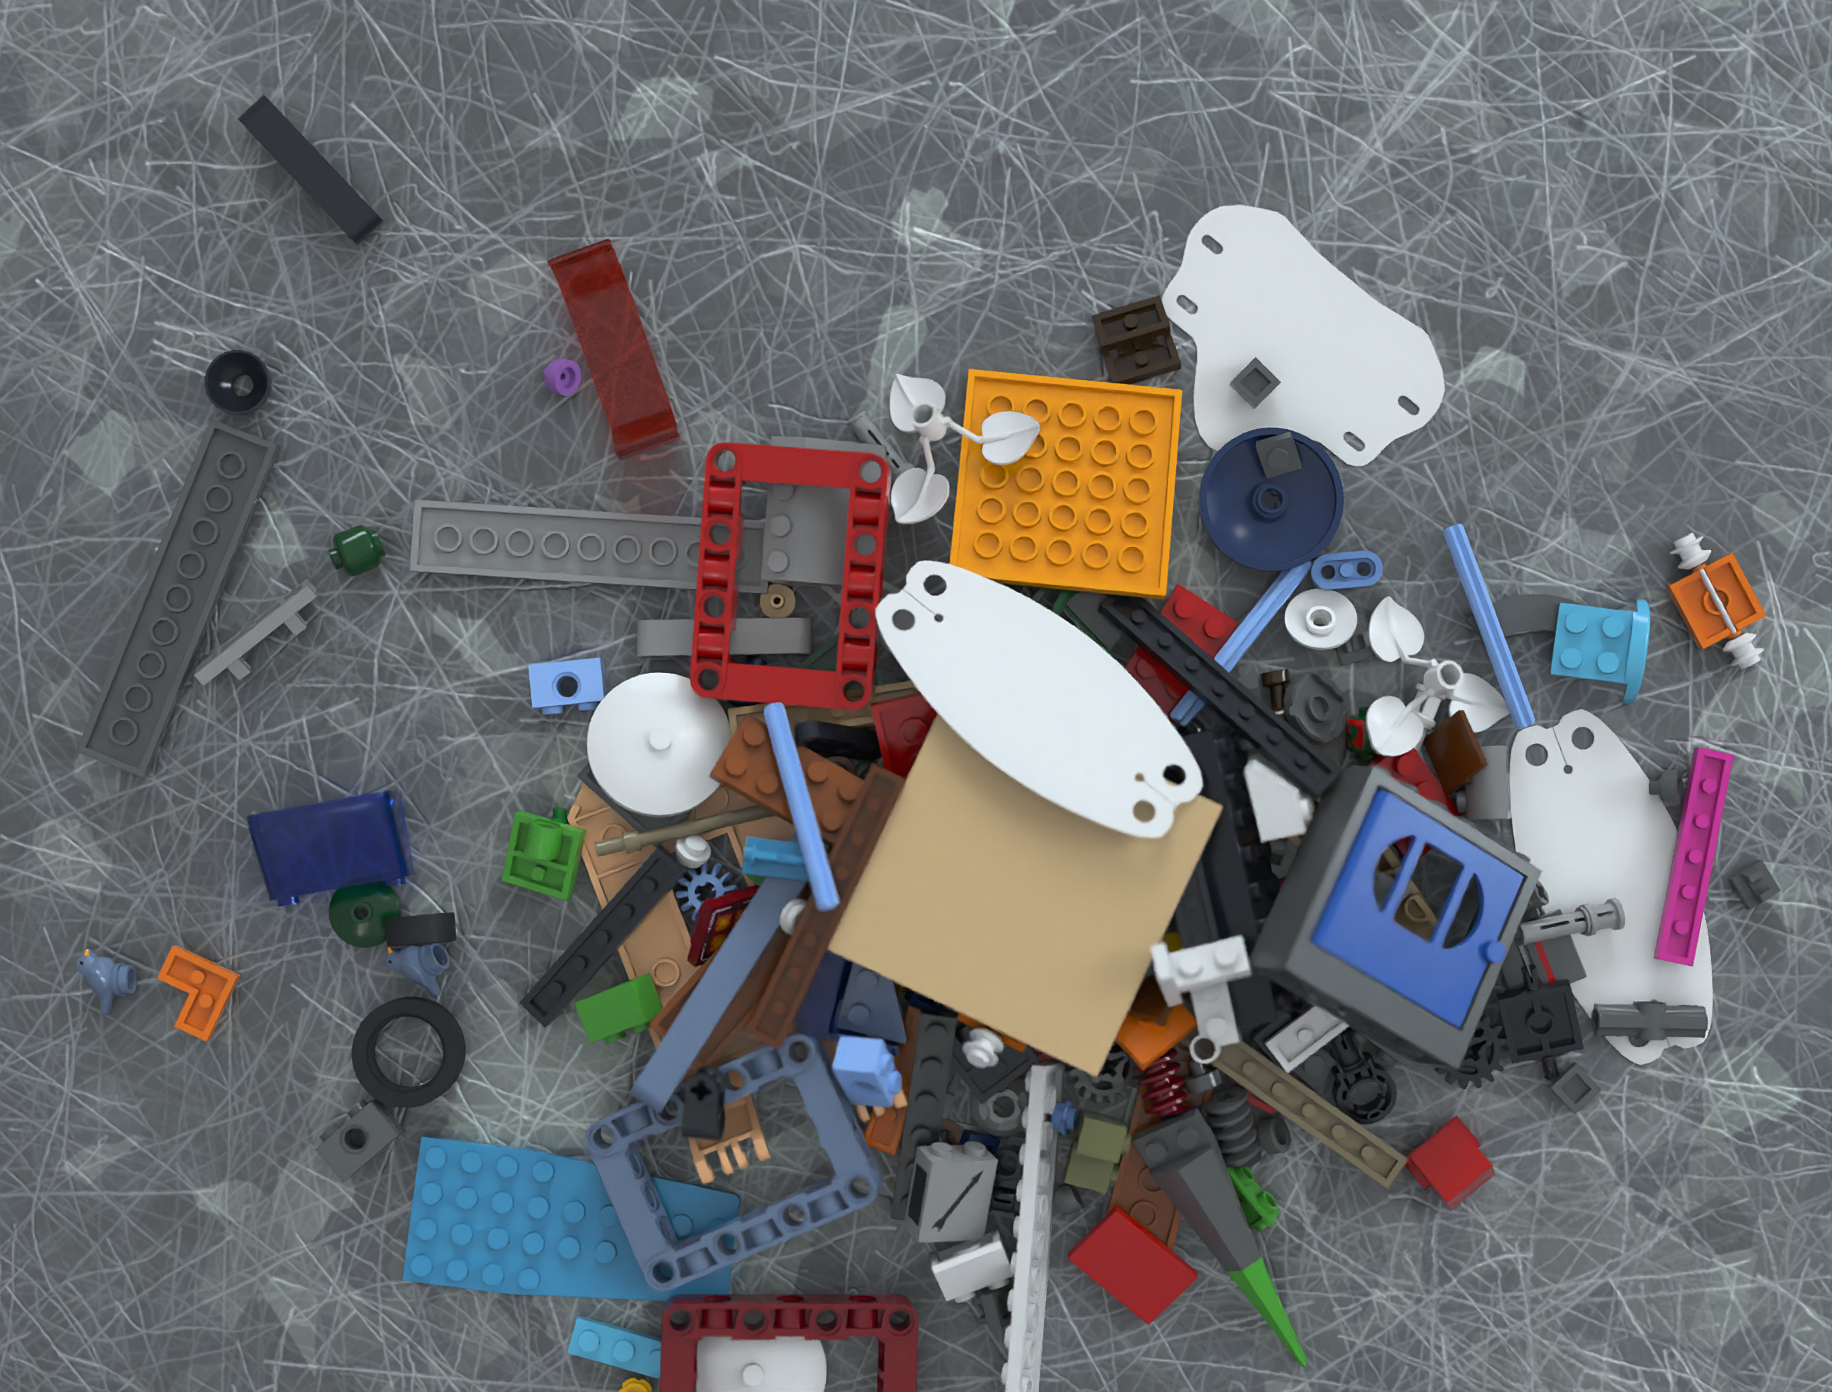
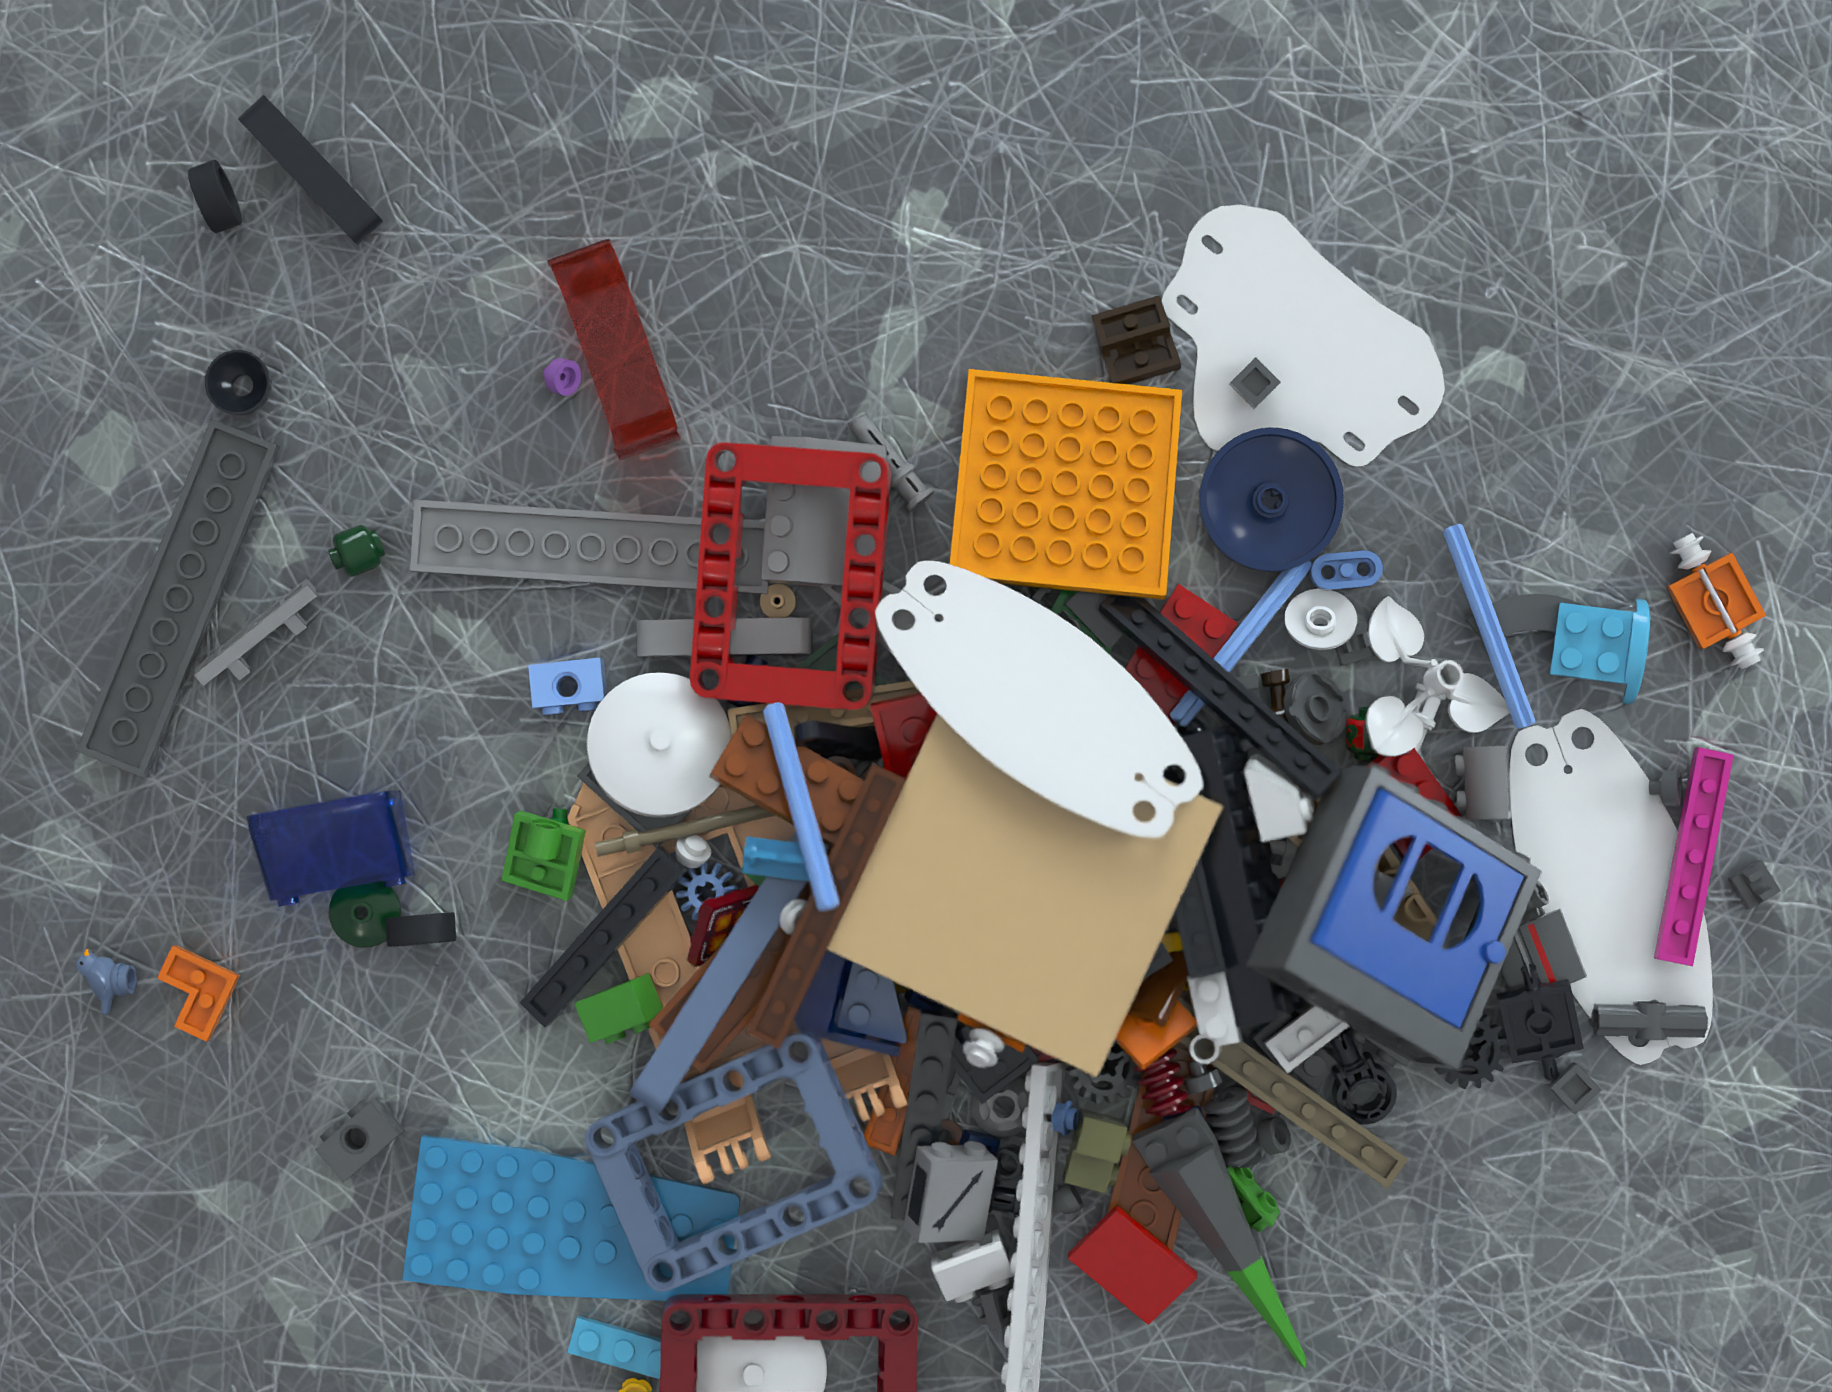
(214, 196): none -> black tyre
(365, 1061): black tyre -> none
(420, 964): sand blue animal -> none
(704, 1110): black piece -> none
(866, 1071): light blue brick -> none
(918, 407): white plant -> none
(1199, 966): white bracket -> none
(1278, 455): dark grey plate -> none
(1450, 1163): red plate -> none
(1455, 752): reddish brown piece -> none
(1584, 920): light grey pin -> none

